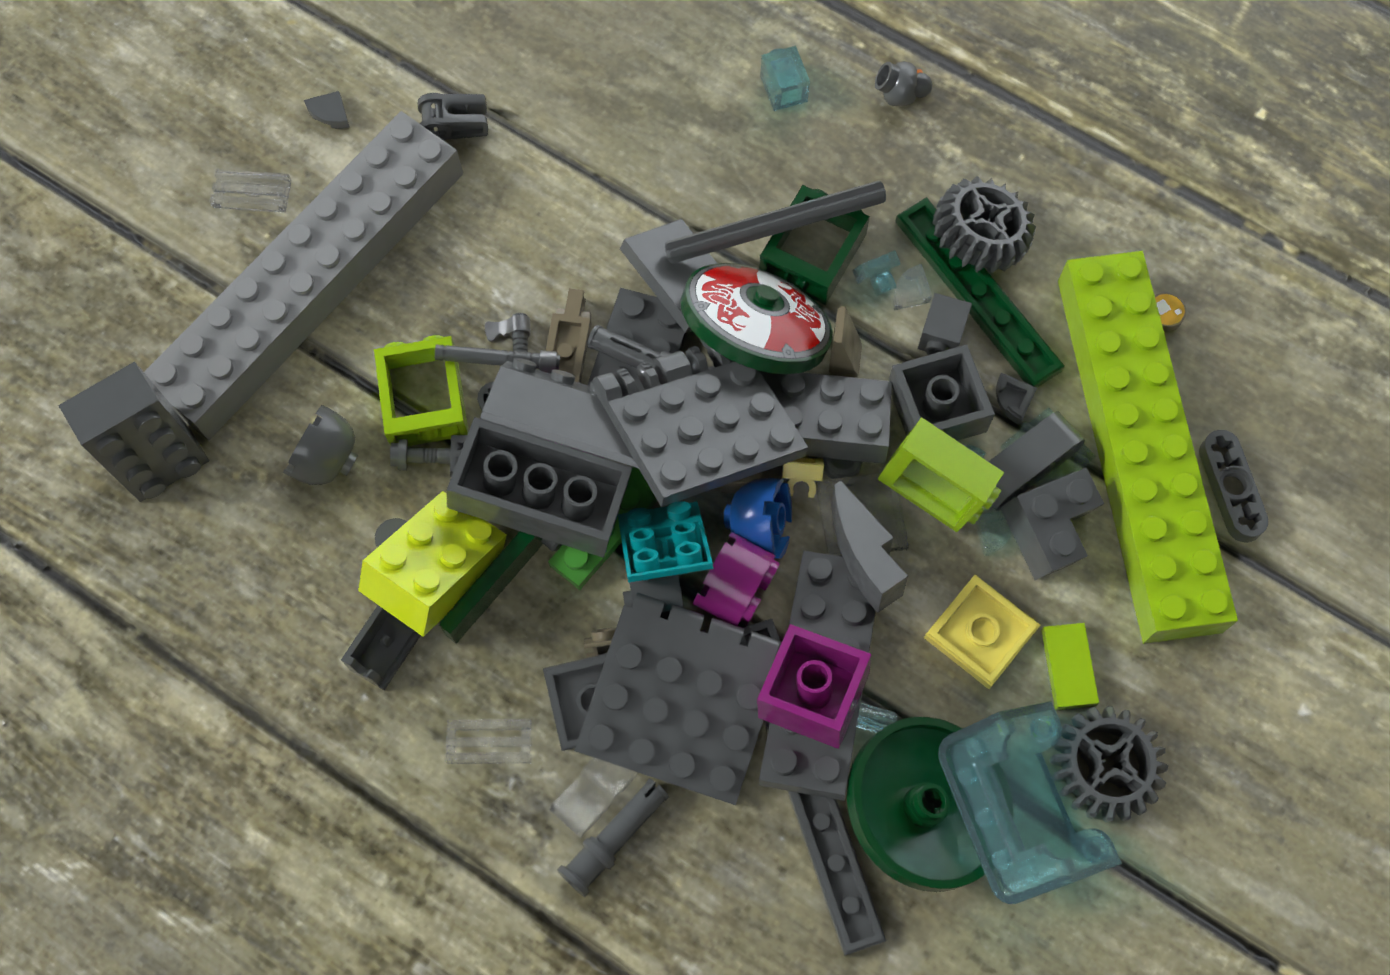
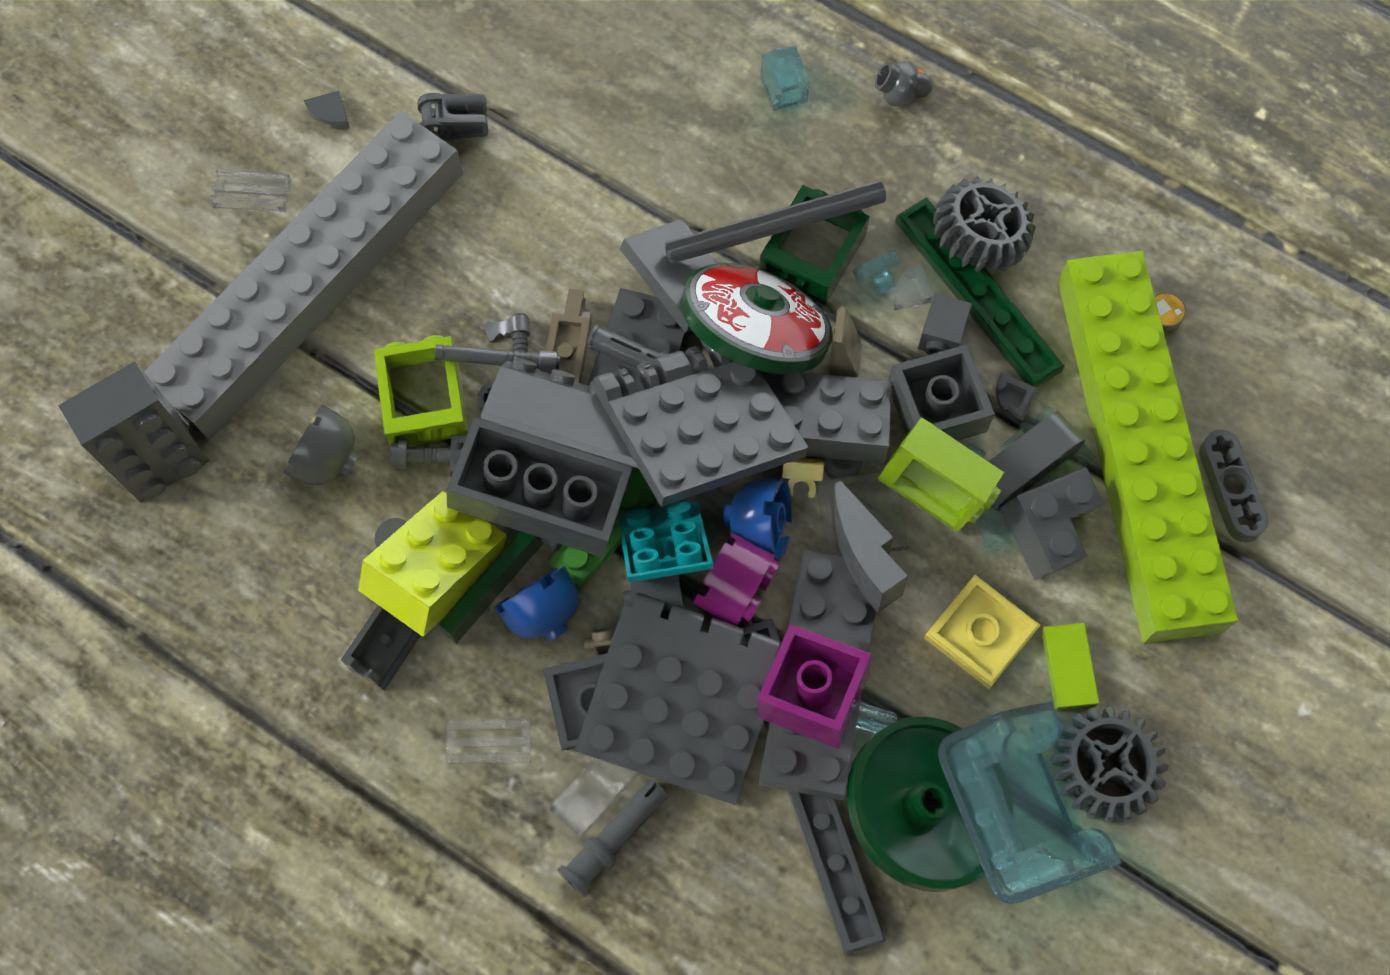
(541, 606): none -> blue cylinder

